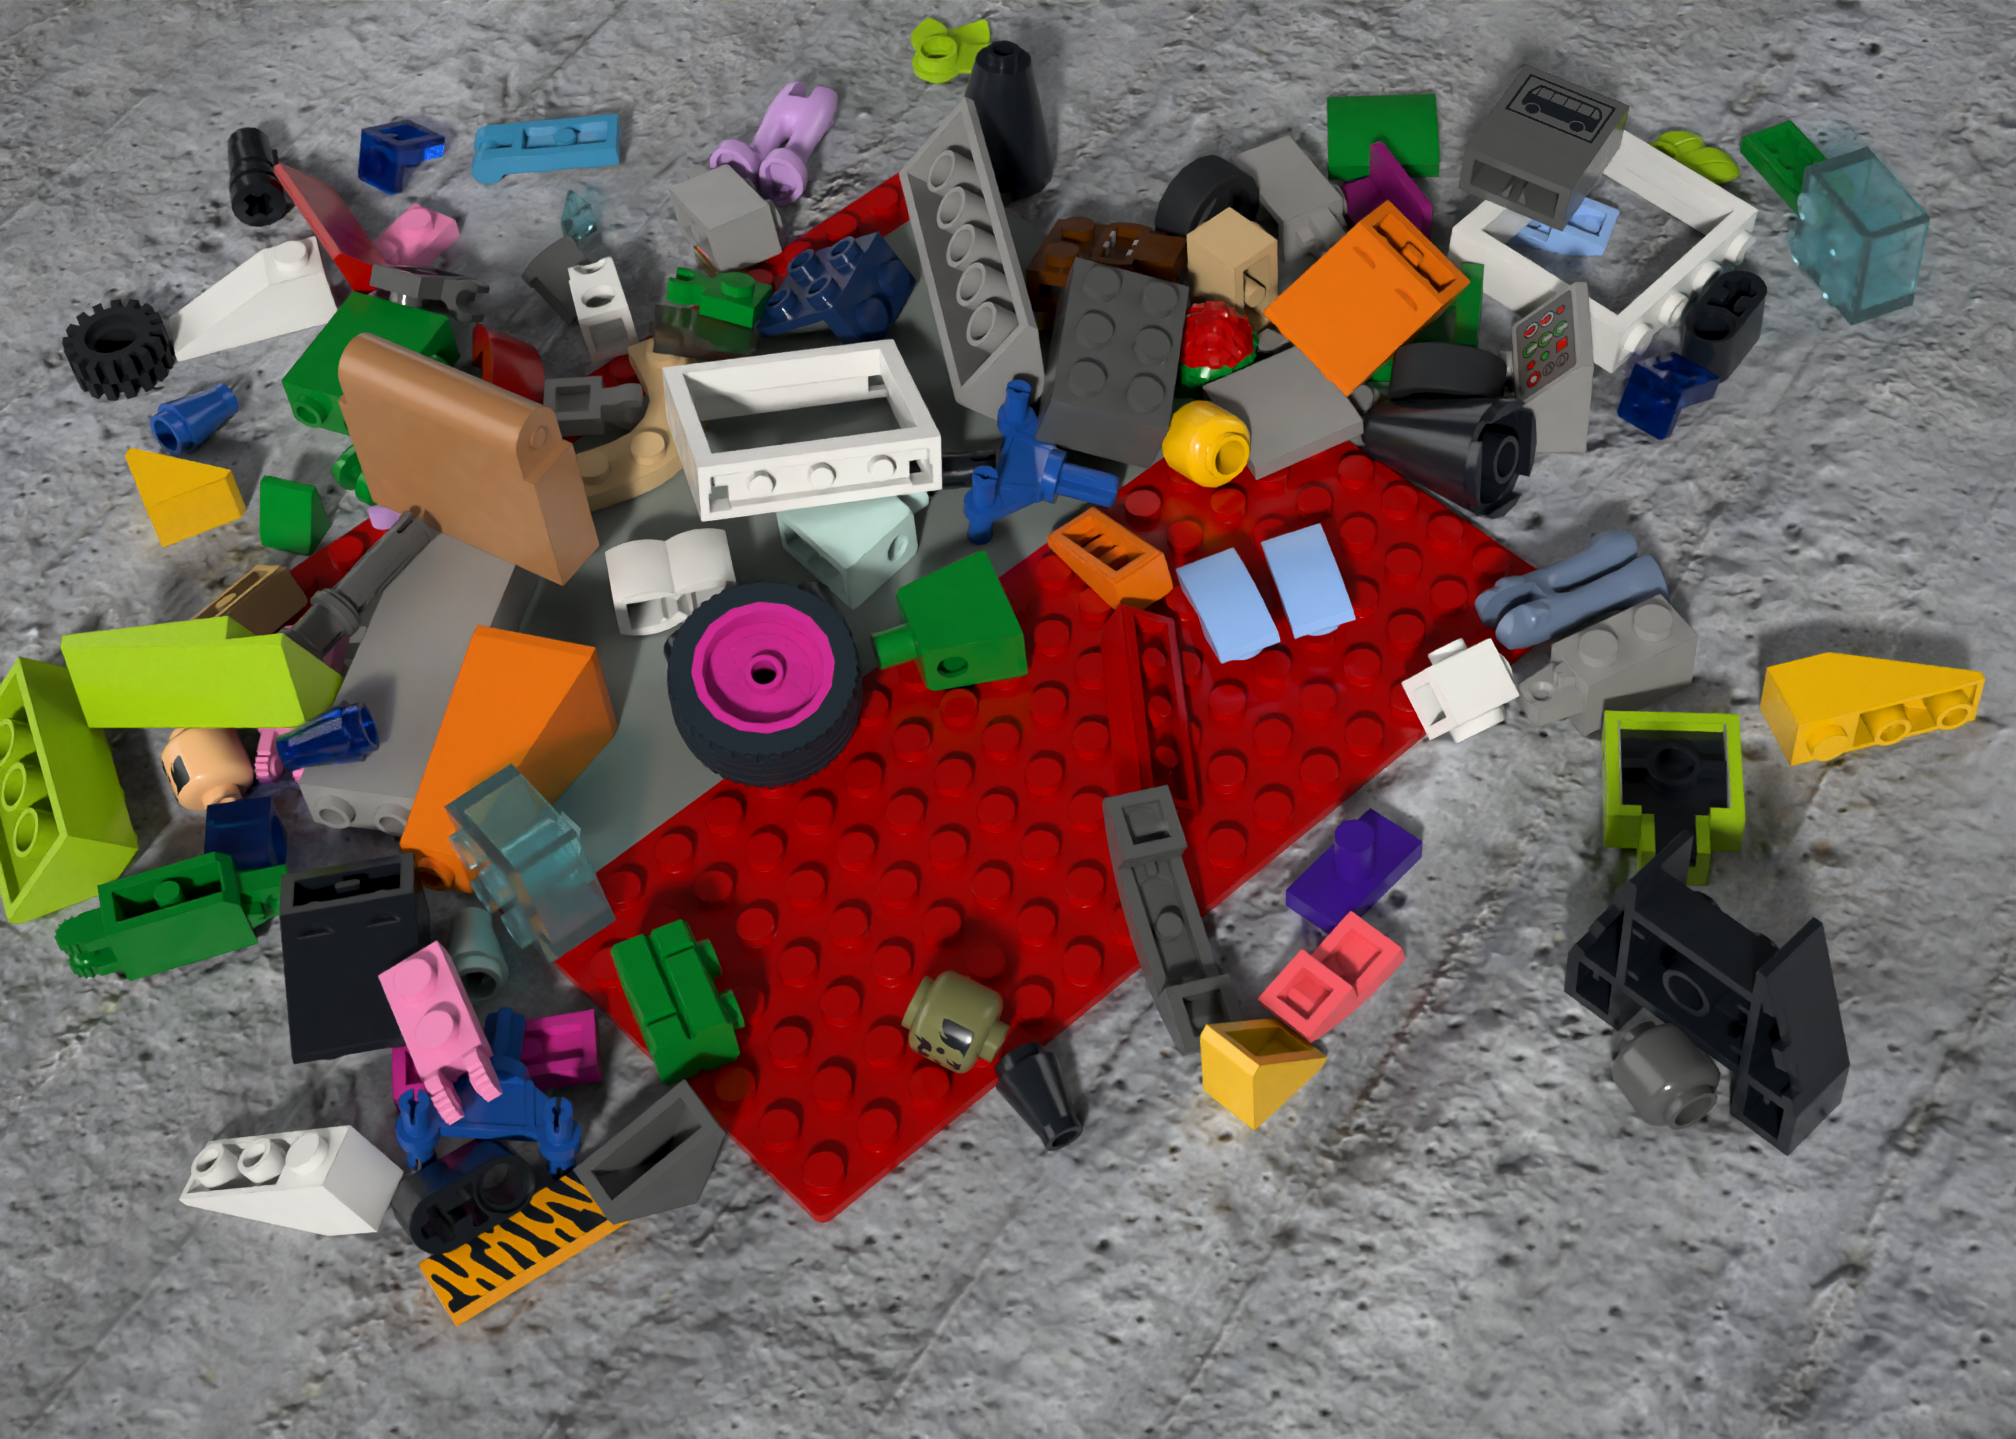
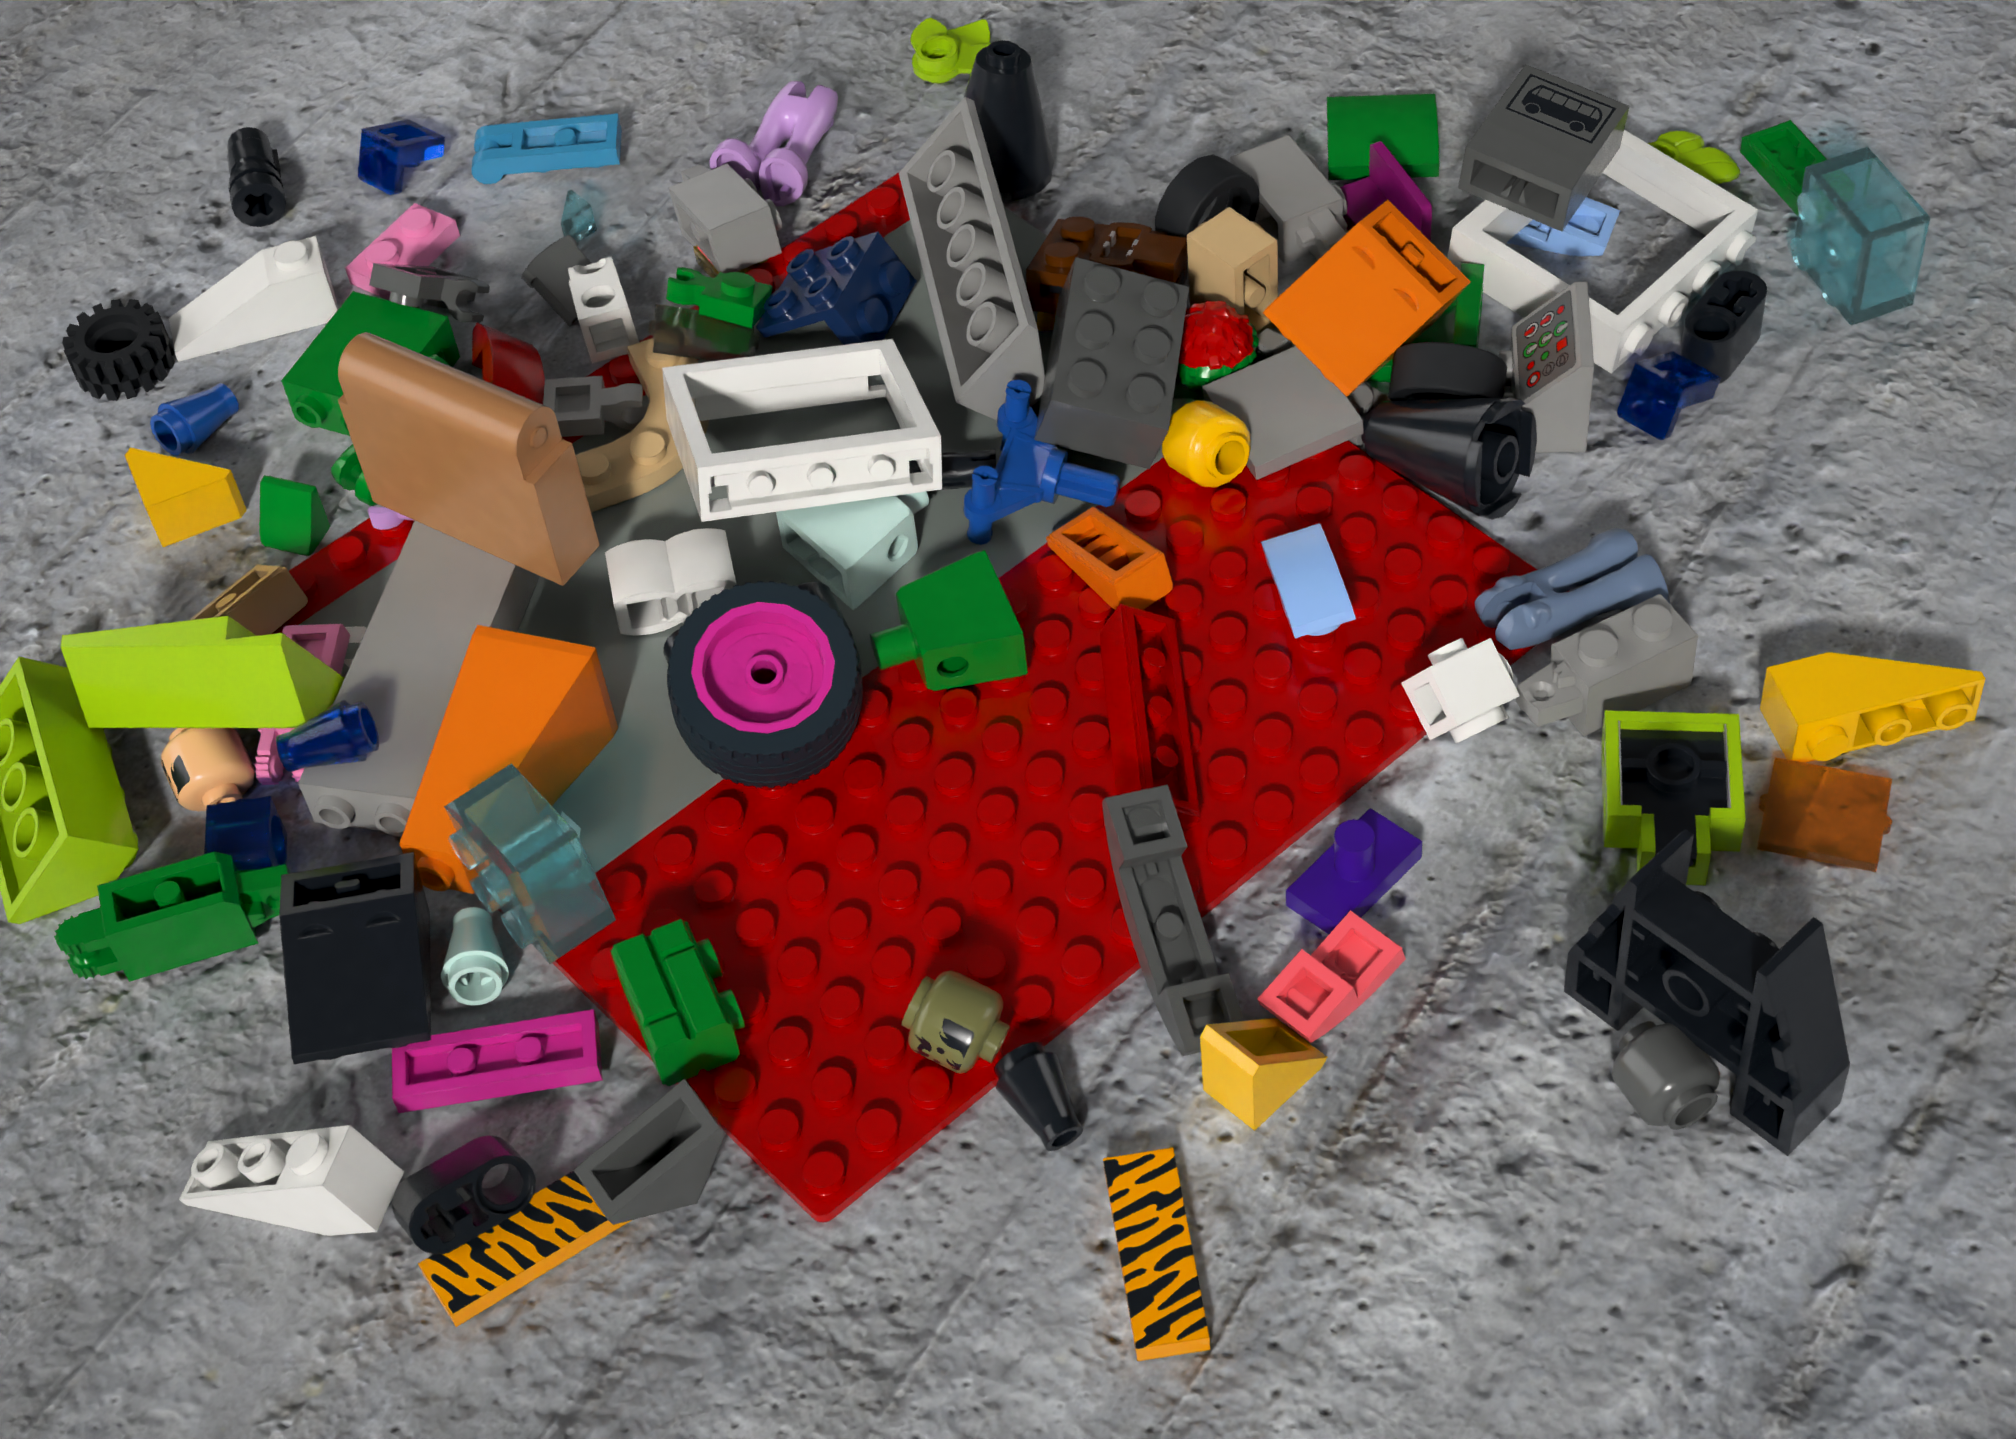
(333, 226): red slope -> none
(338, 609): dark grey pin -> none
(440, 1028): bright pink hinge -> none
(515, 1115): blue axle -> none
(1156, 1255): none -> tile
(1228, 606): light blue slope -> none
(1825, 814): none -> clear orange piece

